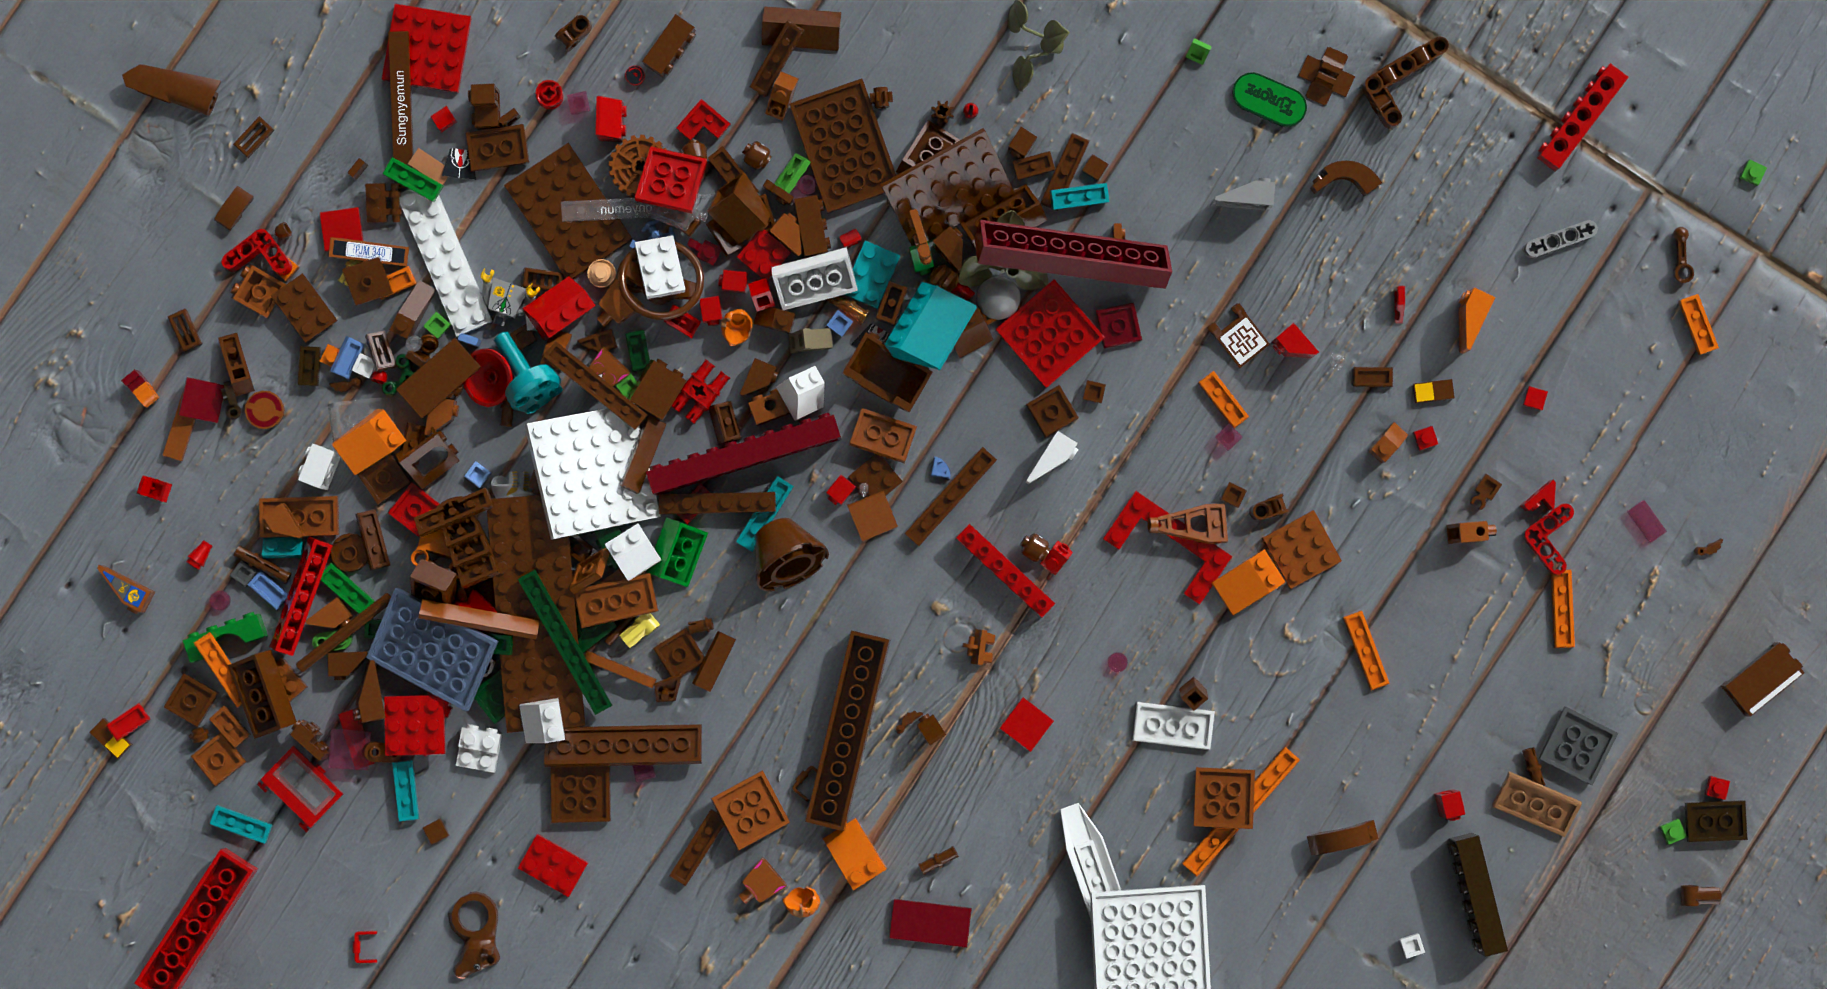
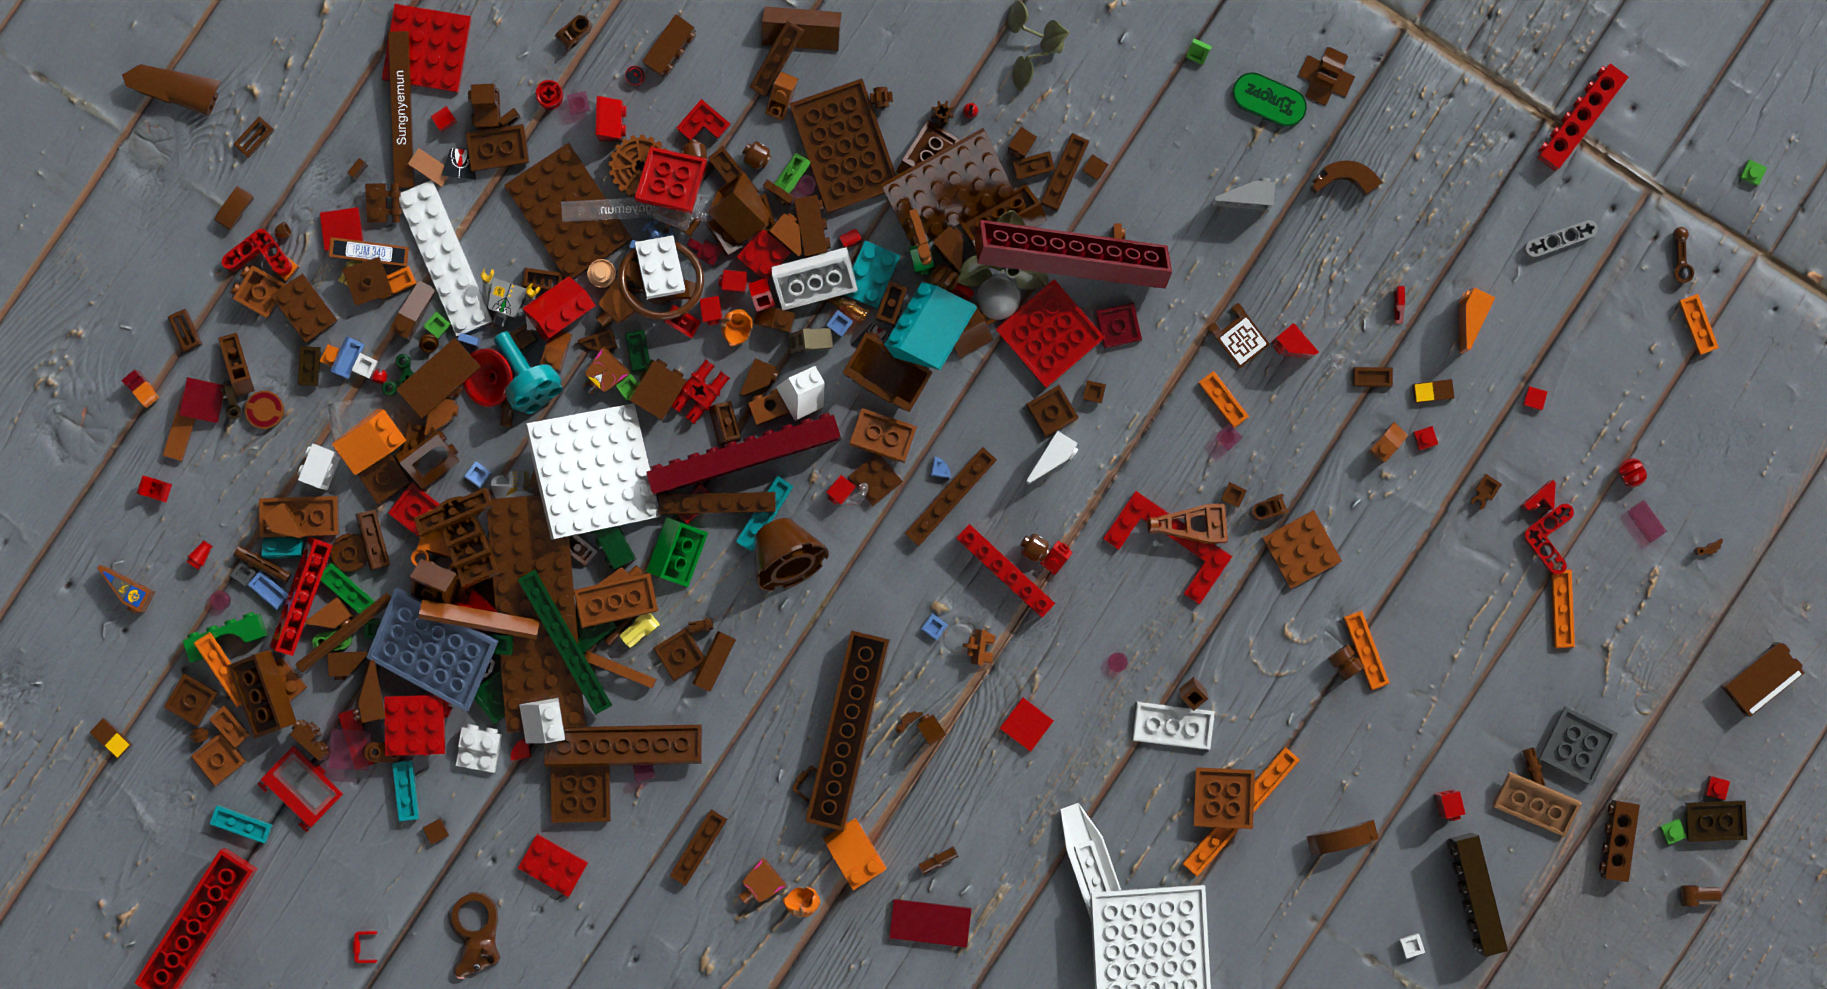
(128, 722): red tile -> none
(346, 386): reddish brown piece -> none
(384, 365): reddish brown tile -> none
(413, 179): green plate -> none
(413, 347): clear hinge -> none
(418, 357): reddish brown tile -> none
(520, 750): none -> red tile
(589, 570): dark orange tile -> none
(595, 385): reddish brown plate -> none
(633, 552): white slope -> none
(643, 454): reddish brown tile -> none
(667, 689): reddish brown piece -> none
(750, 810): dark orange plate -> none
(872, 515): dark orange tile -> none
(934, 627): none -> medium blue tile
(1079, 196): teal plate -> none
(1248, 582): orange slope -> none
(1346, 663): none -> reddish brown wheel
(1381, 99): reddish brown beam -> none
(1470, 532): dark orange torso -> none
(1625, 850): none -> reddish brown brick
(1632, 472): none -> red piece

